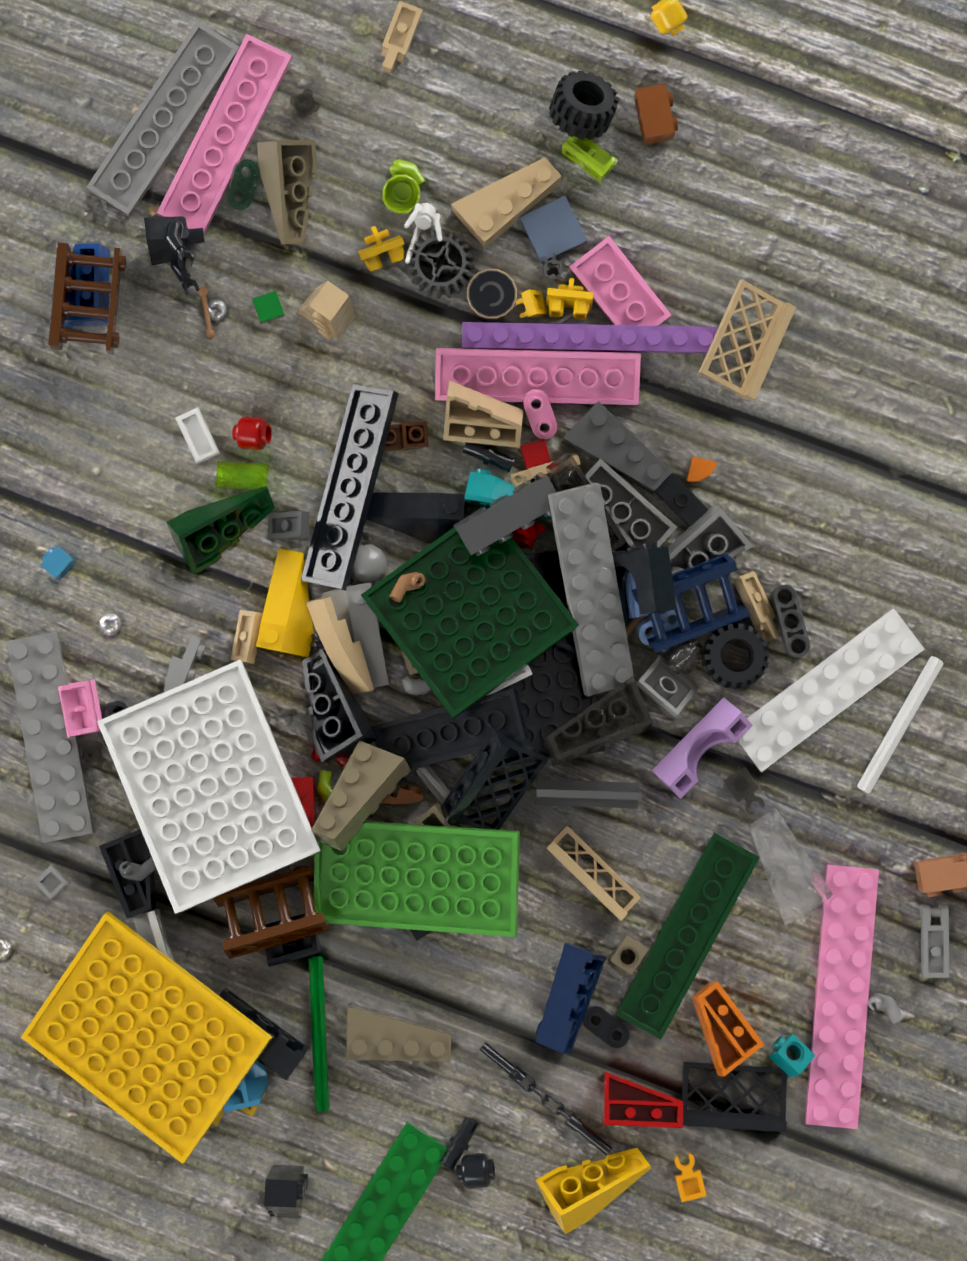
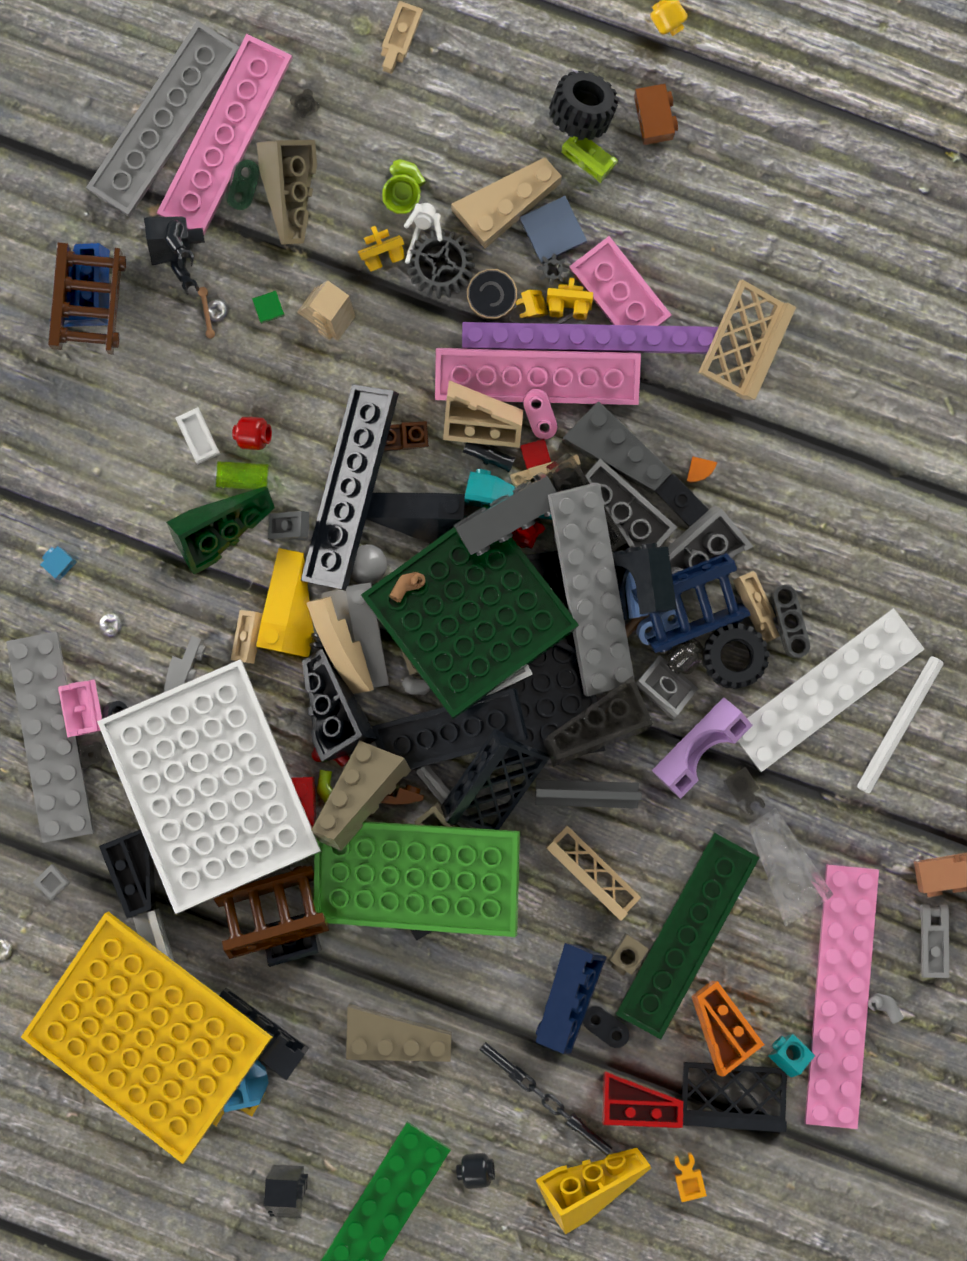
(136, 871): dark grey arm -> none
(318, 1029): green axle -> none
(459, 1143): black pin -> none

